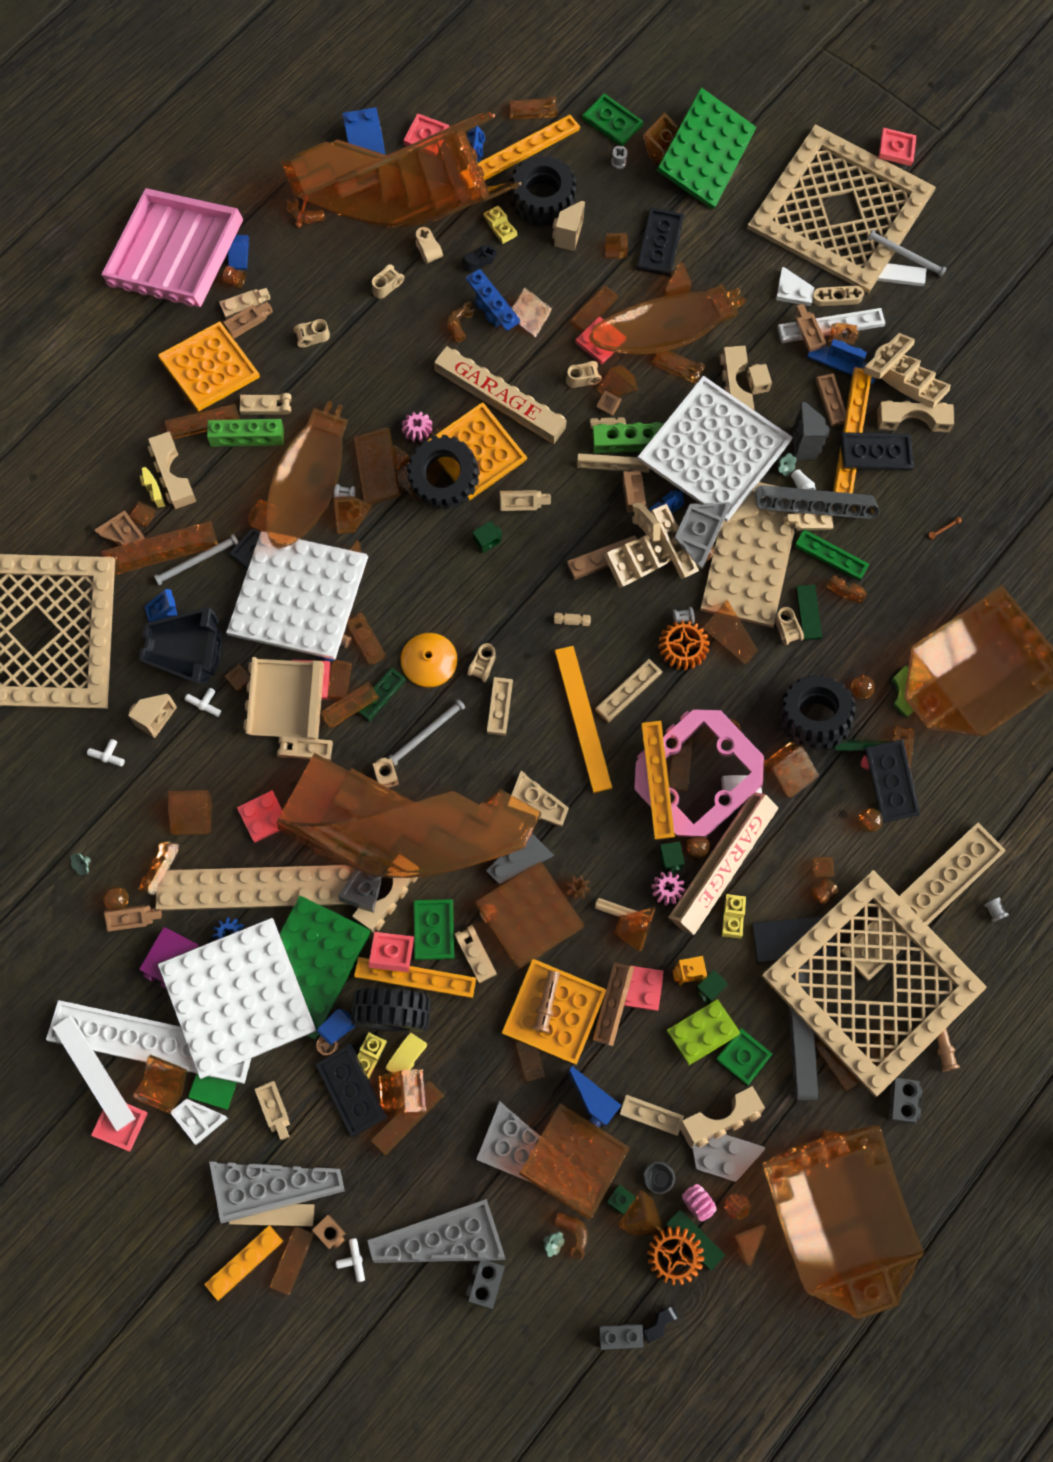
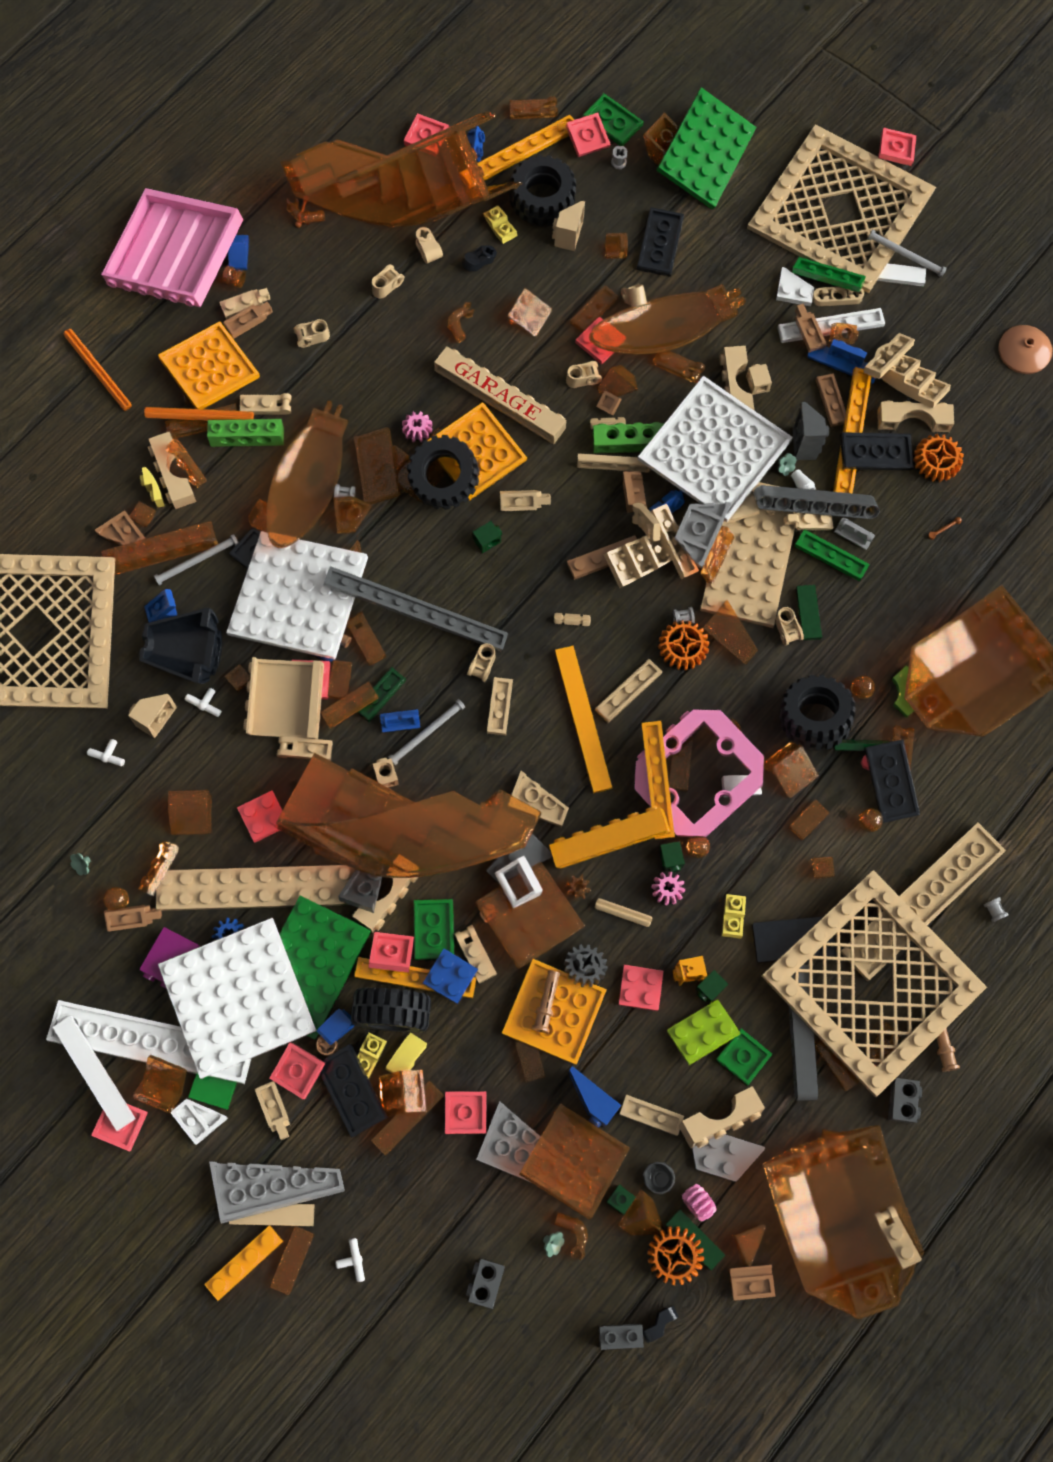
(97, 369): none -> orange axle
(186, 463): none -> clear orange plate
(196, 414): none -> orange axle
(297, 1070): none -> coral plate
(321, 1228): medium nougat brick -> none
(364, 129): blue slope -> none
(400, 720): none -> blue hinge
(415, 608): none -> dark grey plate
(429, 671): light orange dish -> none
(450, 976): none -> blue plate
(453, 1236): light grey wing -> none
(465, 1112): none -> coral plate
(491, 302): blue bracket -> none
(528, 878): none -> white tile
(578, 958): none -> dark grey gear
(588, 134): none -> coral plate
(610, 837): none -> light orange brick
(613, 1003): medium nougat plate -> none
(634, 295): none -> tan piece
(635, 927): clear orange slope -> none
(679, 282): clear orange slope -> none
(717, 554): none -> clear orange tile
(723, 863): tan brick -> none
(737, 1206): clear orange gear -> none
(752, 1282): none -> medium nougat plate
(809, 820): none -> clear orange tile
(824, 891): clear orange wheel -> none
(829, 274): none -> green plate
(853, 593): clear orange slope -> none
(854, 533): none -> light grey hinge
(897, 1238): none -> tan plate
(928, 461): none -> orange gear
(1022, 356): none -> nougat dish

